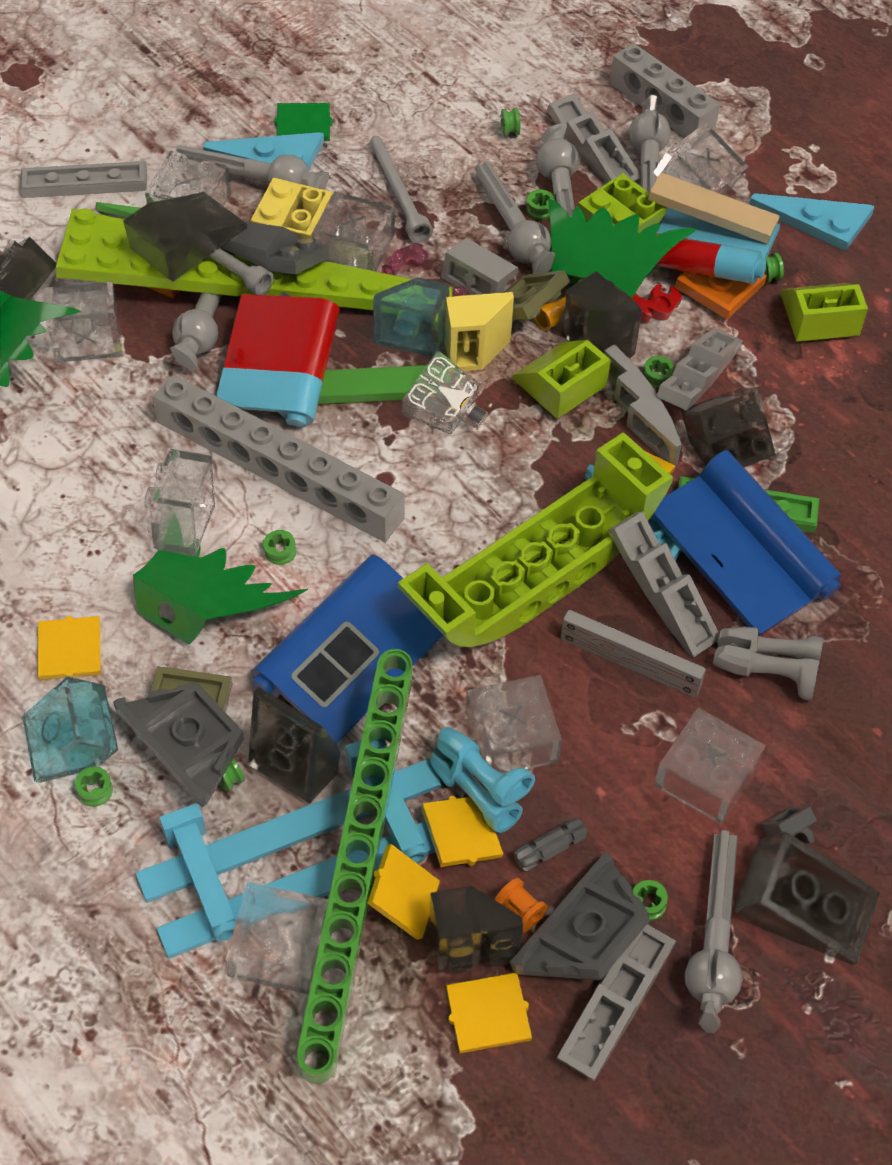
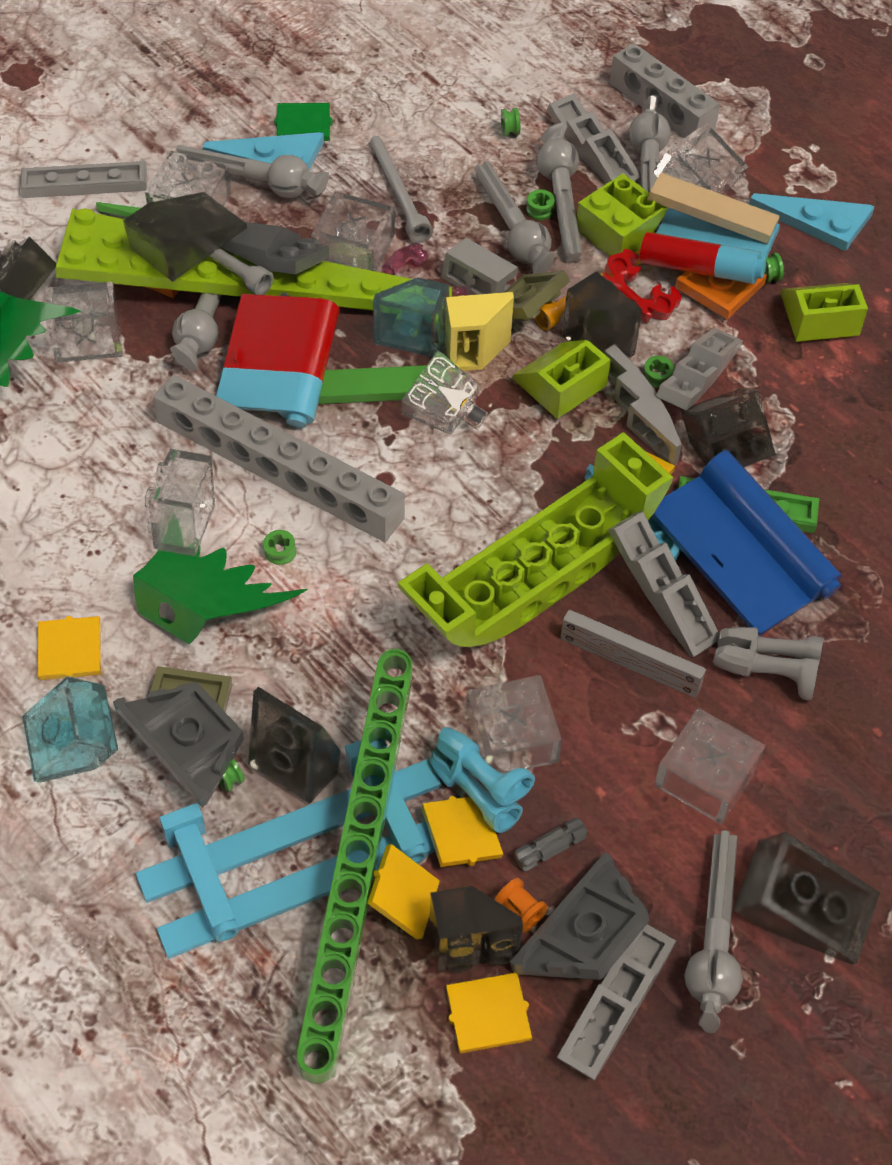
(91, 776): bright green bush -> none
(276, 938): clear brick -> none
(292, 206): light yellow slope -> none
(333, 654): blue door -> none
(611, 250): green piece -> none
(659, 891): bright green bush -> none
(793, 821): dark grey tile -> none

